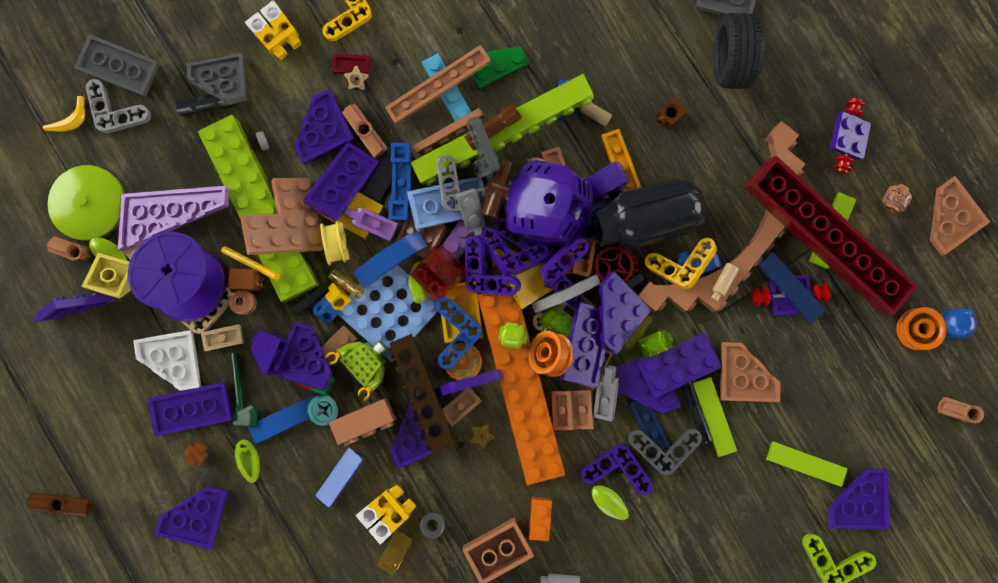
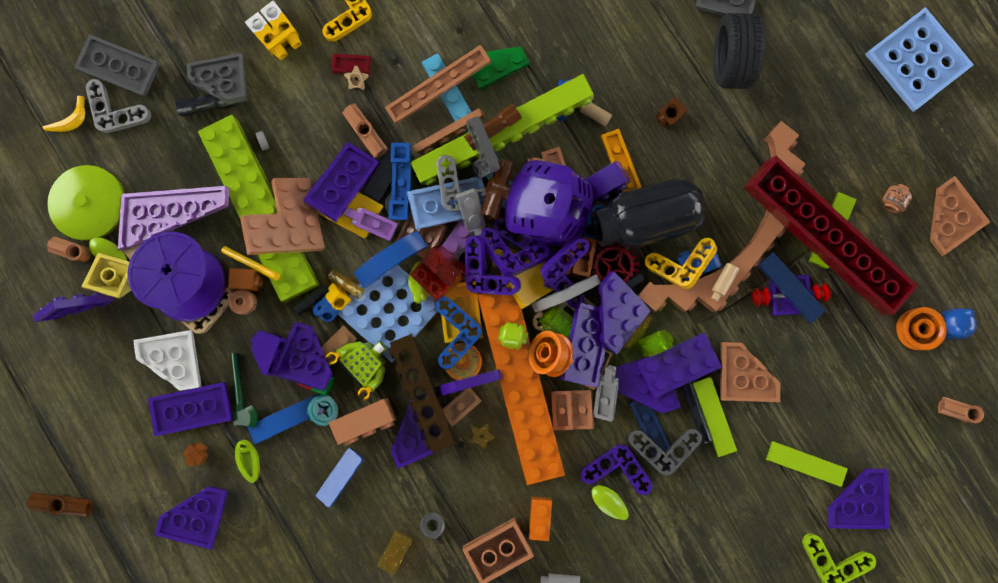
(222, 337): tan plate -> none
(322, 128): dark purple plate -> none
(334, 242): light yellow wheel -> none
(392, 510): yellow hips -> none
(850, 136): plate -> none
(920, 46): none -> light blue piece

